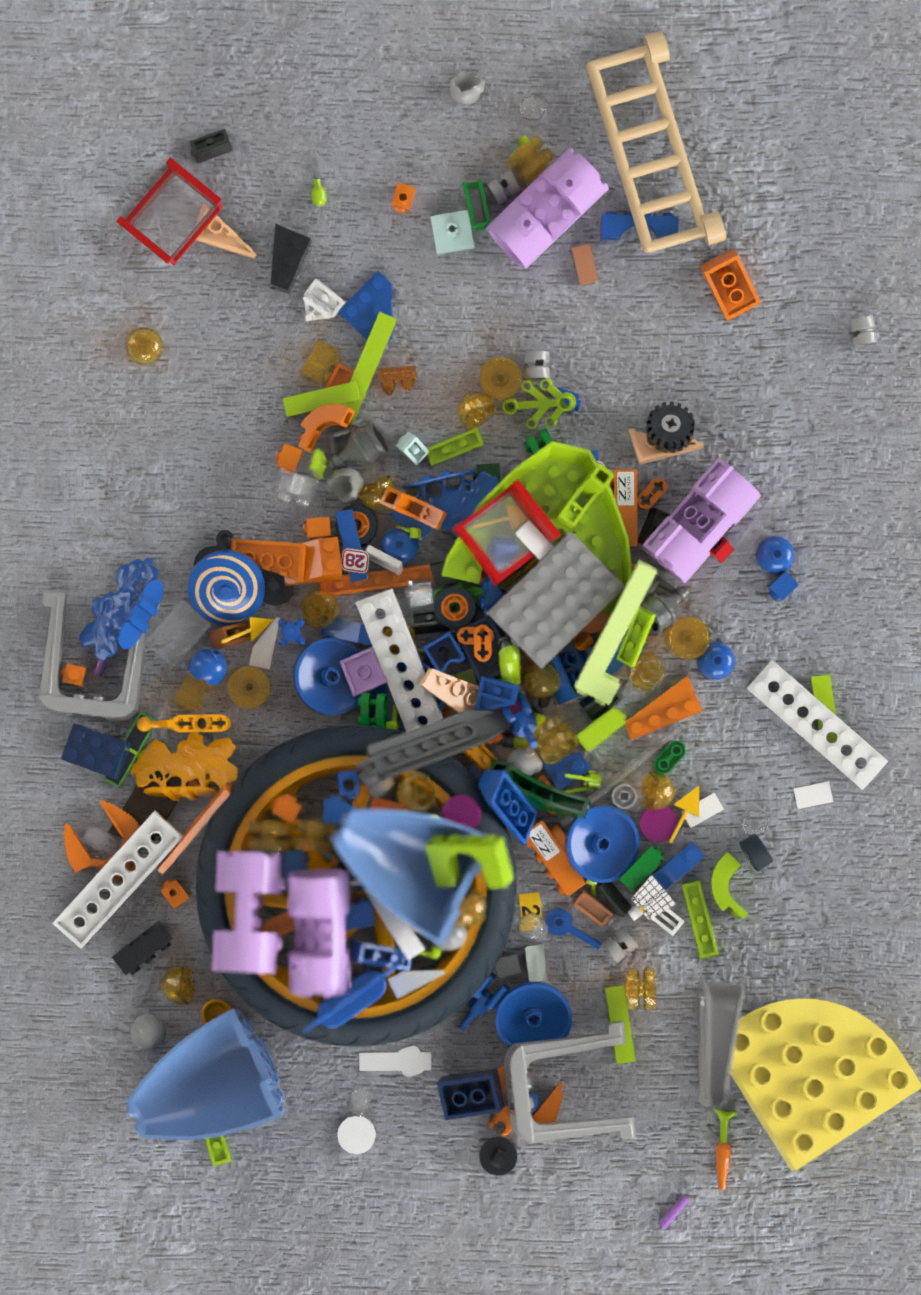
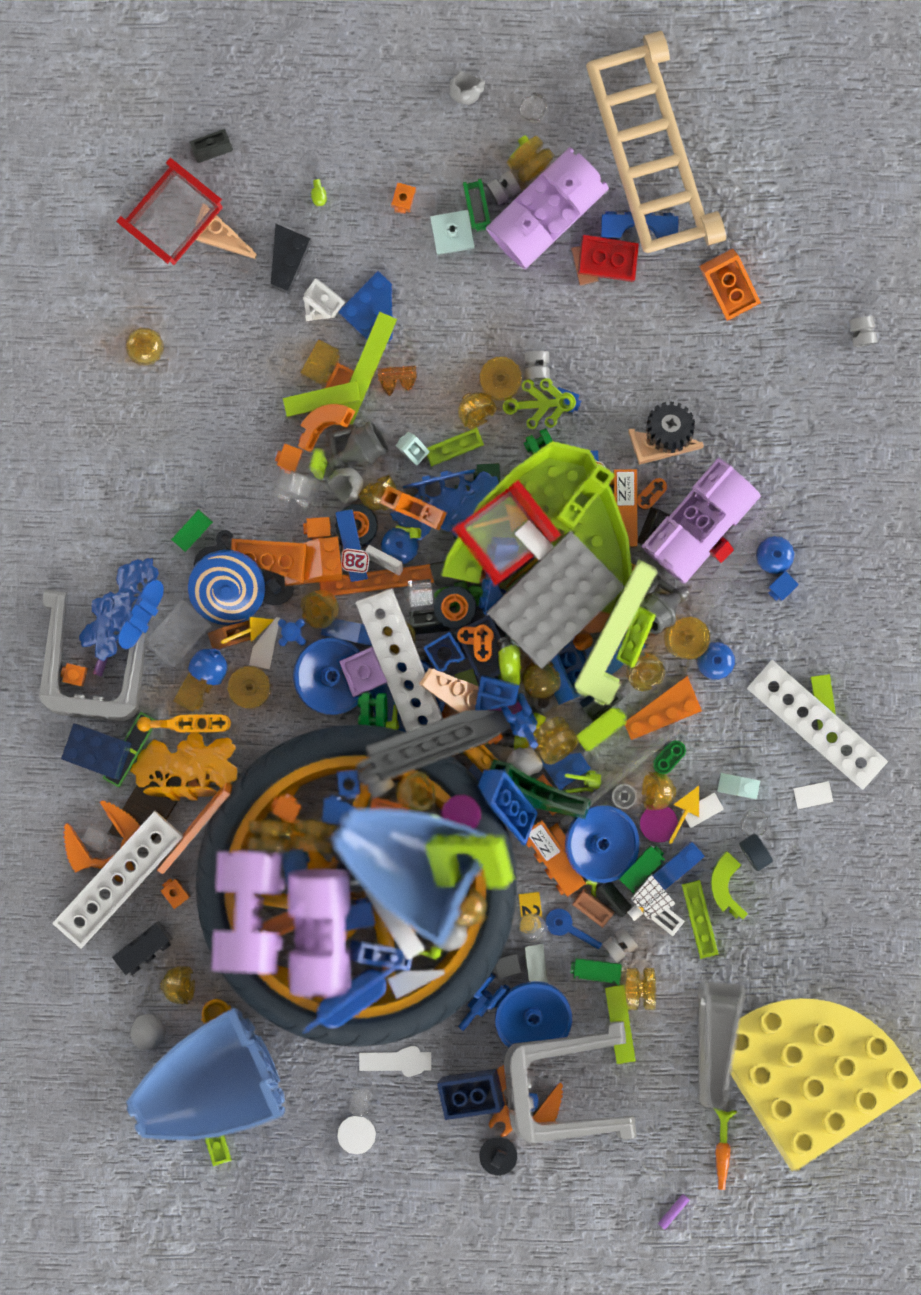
(192, 530): none -> green slope
(596, 970): none -> green window
(608, 258): none -> red plate
(738, 786): none -> light aqua slope

